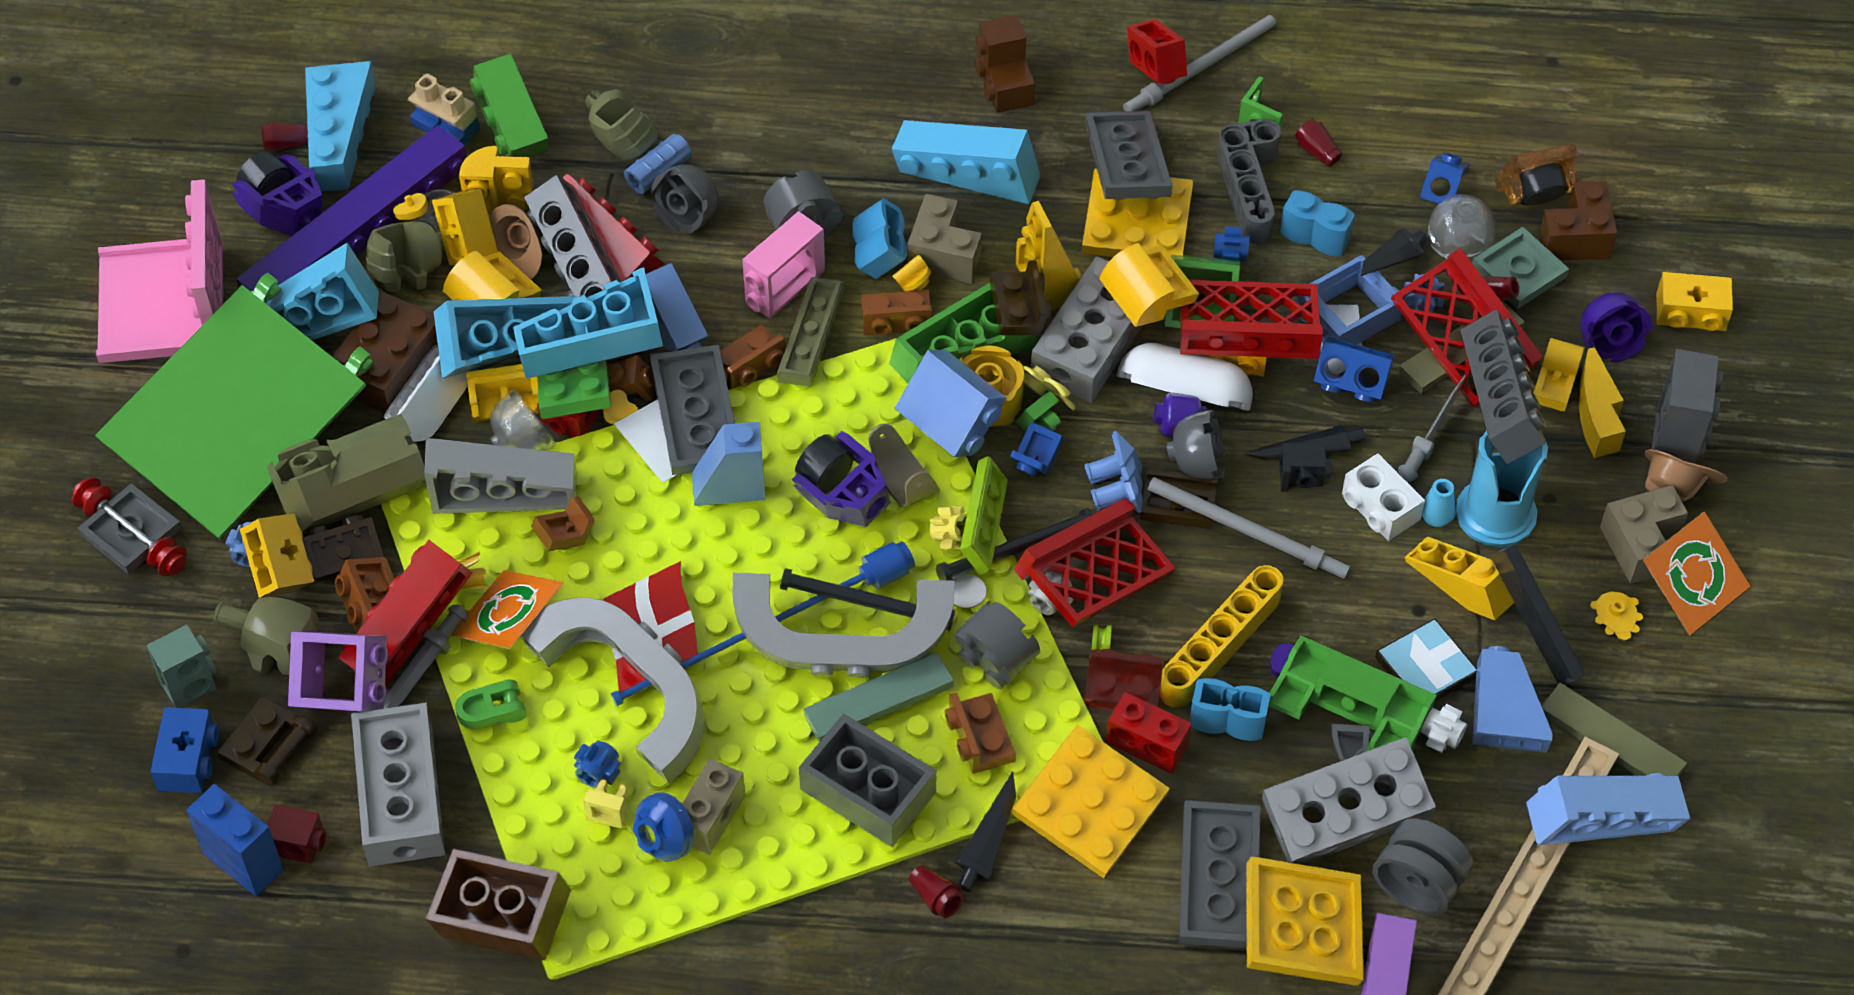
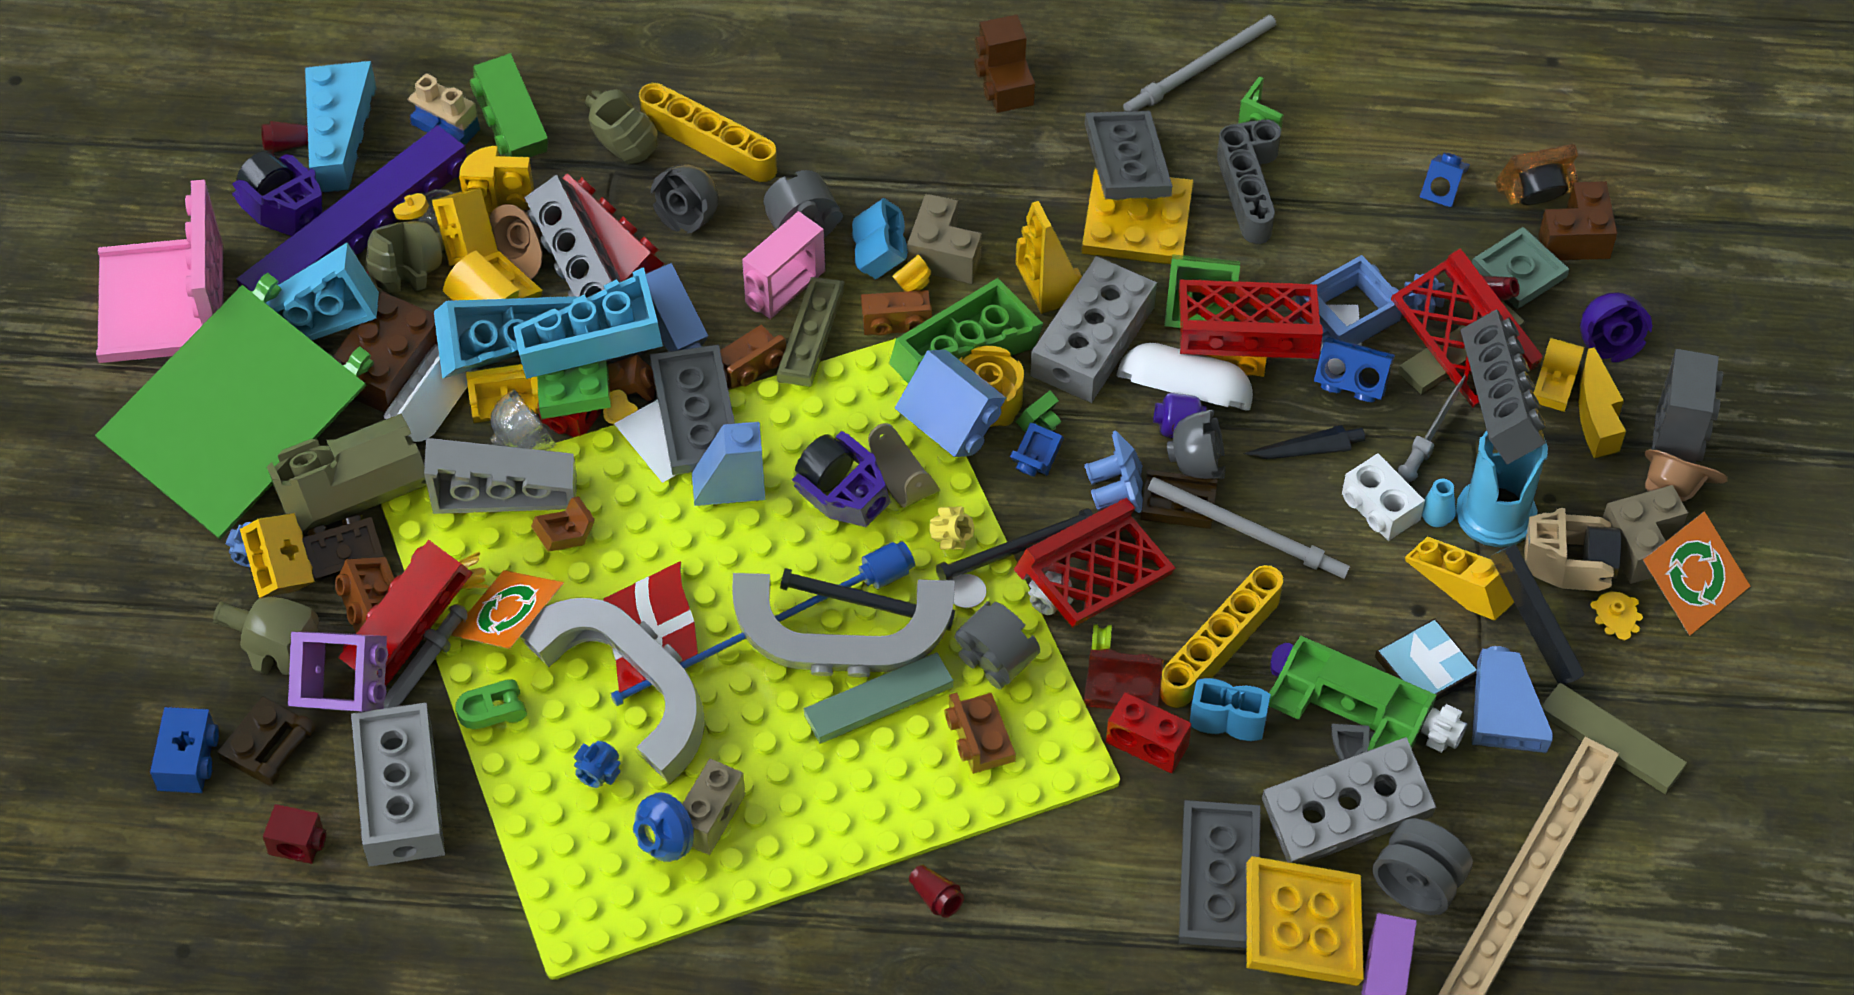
(129, 527): dark grey plate -> none
(183, 666): sand green brick -> none
(235, 840): blue brick -> none
(498, 904): reddish brown brick -> none
(606, 807): light yellow tile -> none
(667, 154): medium blue axle -> none
(709, 132): none -> yellow beam
(867, 780): dark grey brick -> none
(969, 157): medium azure wedge -> none
(982, 848): black bar -> none
(984, 515): lime tile -> none
(1020, 301): dark brown bracket -> none
(1041, 382): light yellow plate -> none
(1090, 801): yellow plate -> none
(1146, 283): yellow brick -> none
(1157, 51): red brick -> none
(1231, 245): blue gear -> none
(1303, 465): black brick -> none
(1317, 223): dark azure brick -> none
(1318, 142): dark red cone -> none
(1397, 249): black bar -> none
(1461, 223): clear cylinder -> none
(1547, 550): none -> tan piece
(1606, 807): light blue wedge -> none
(1694, 301): yellow brick -> none

